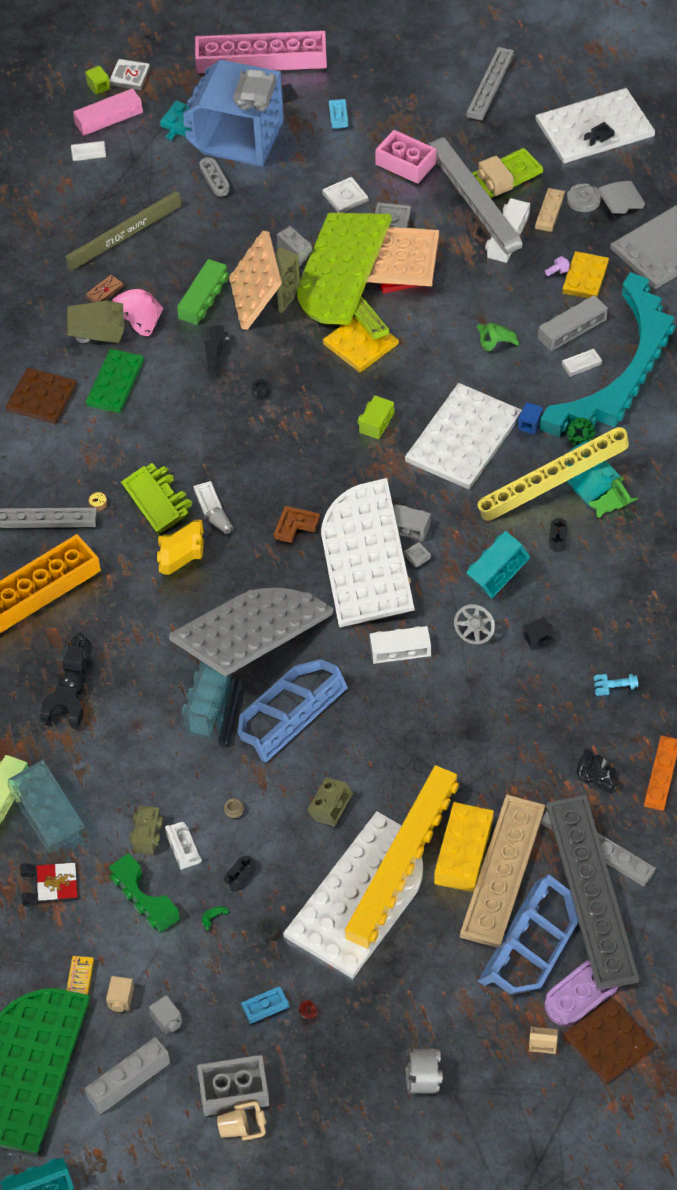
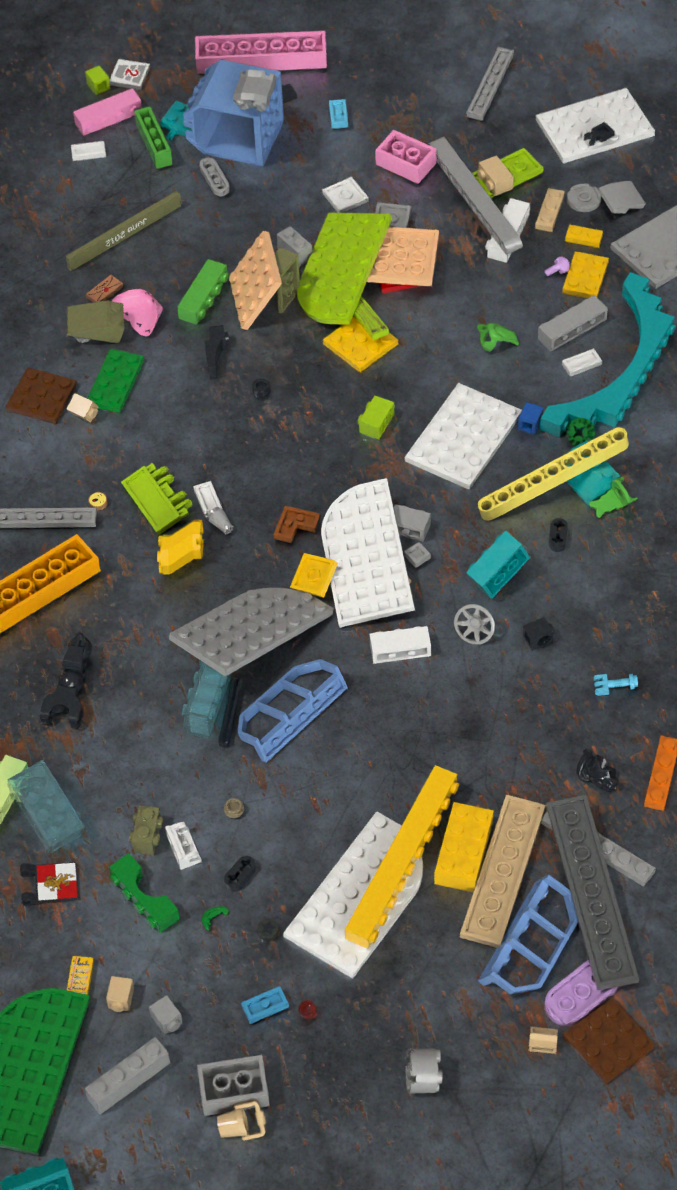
(82, 408): none -> tan brick
(153, 137): none -> bright green brick
(314, 575): none -> yellow plate
(330, 801): olive brick -> none
(584, 236): none -> yellow plate

